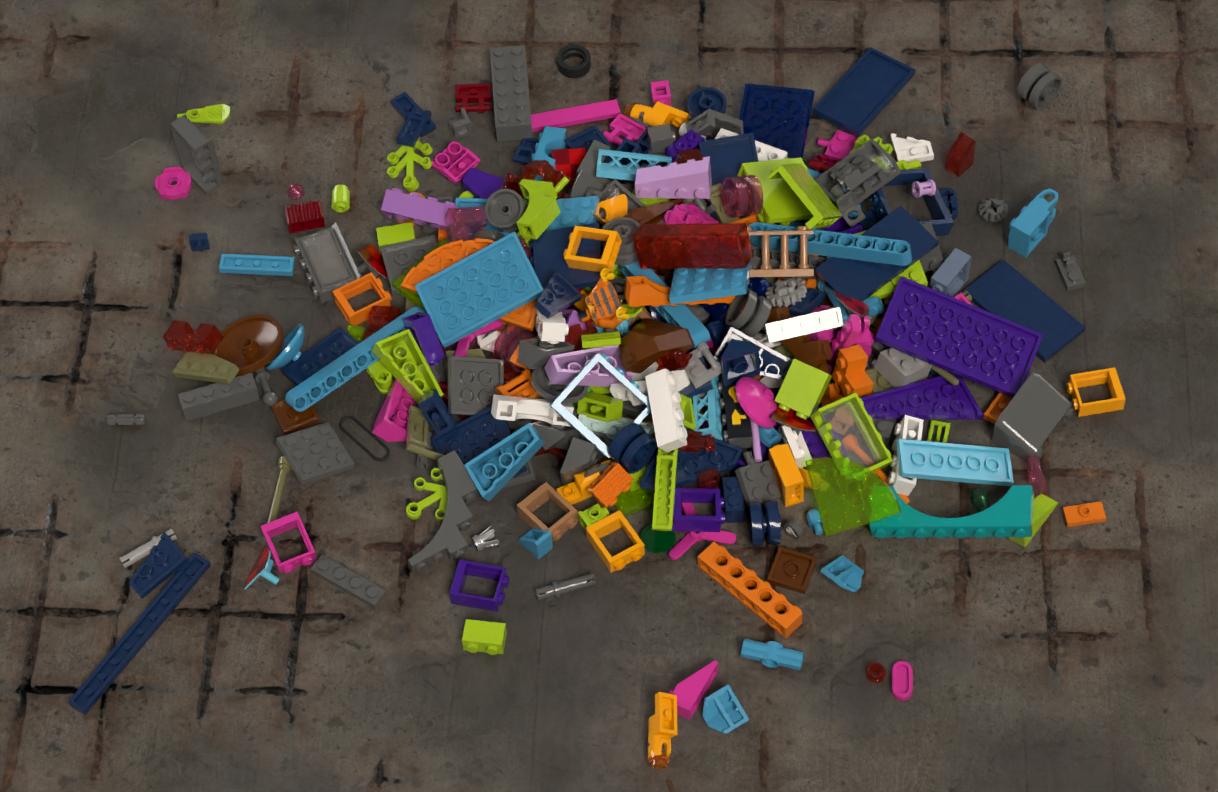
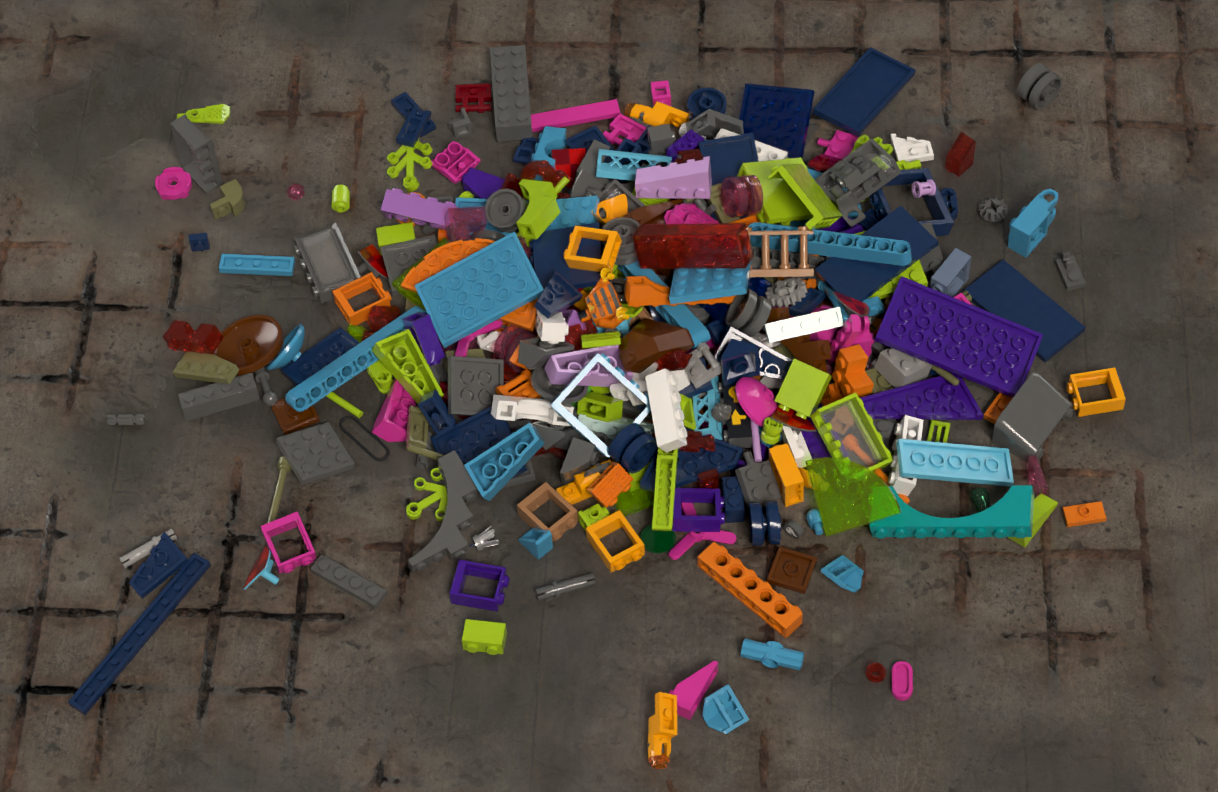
(231, 200): none -> olive brick
(304, 216): dark red brick -> none
(346, 405): none -> lime bar
(573, 51): black tyre -> none
(721, 412): none -> dark grey plate
(771, 431): none -> lime wheel

